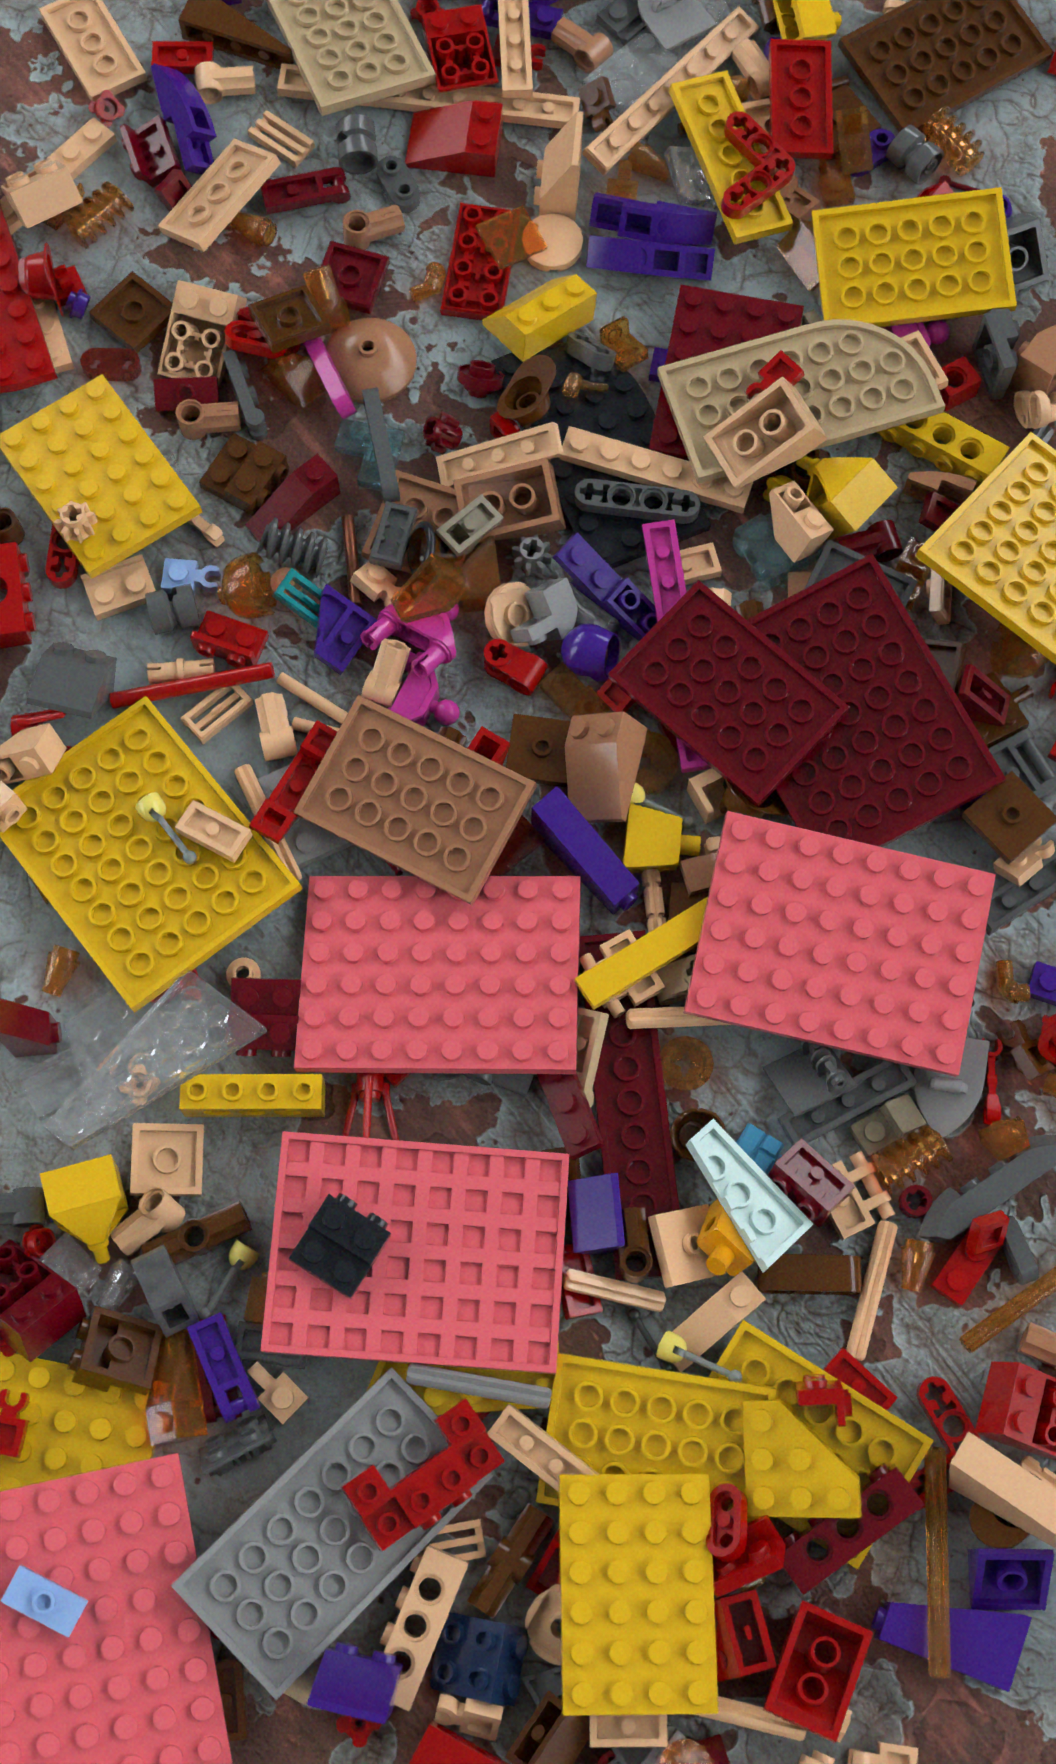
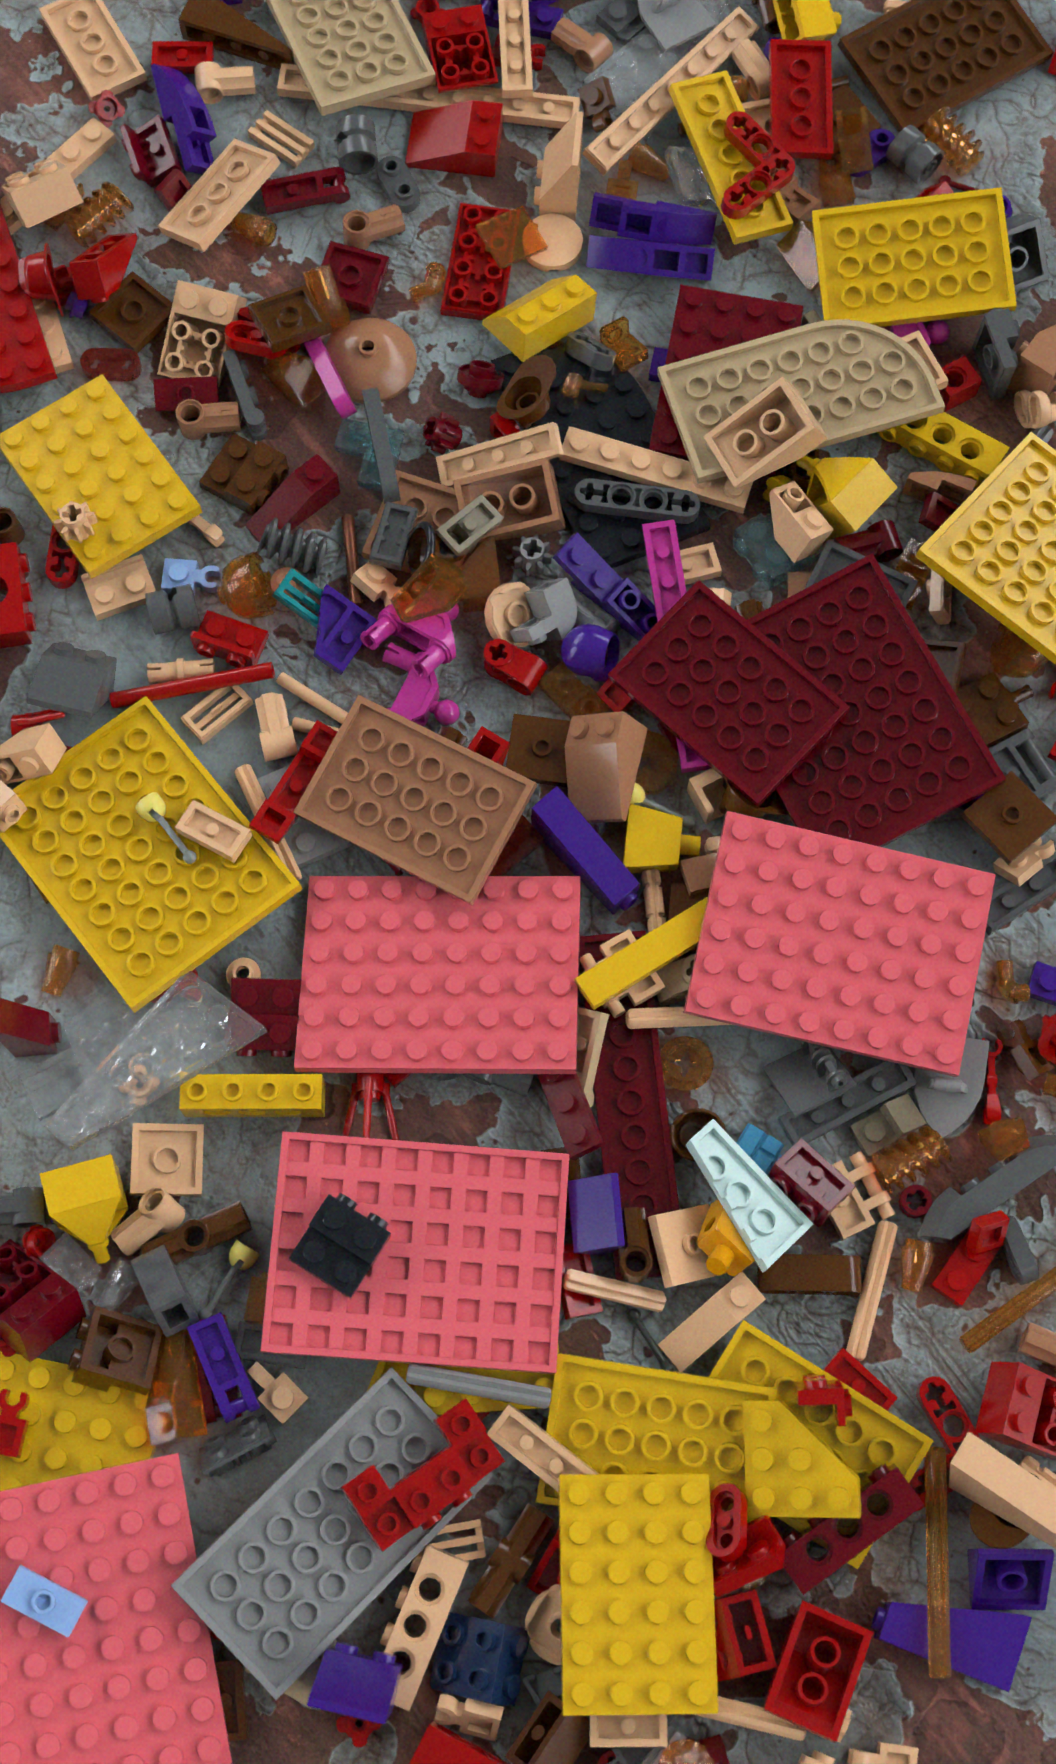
(102, 267): none -> red slope
(385, 679): light nougat piece -> none
(674, 1348): hinge -> none
(777, 367): red plate -> none
(982, 697): dark red slope -> none

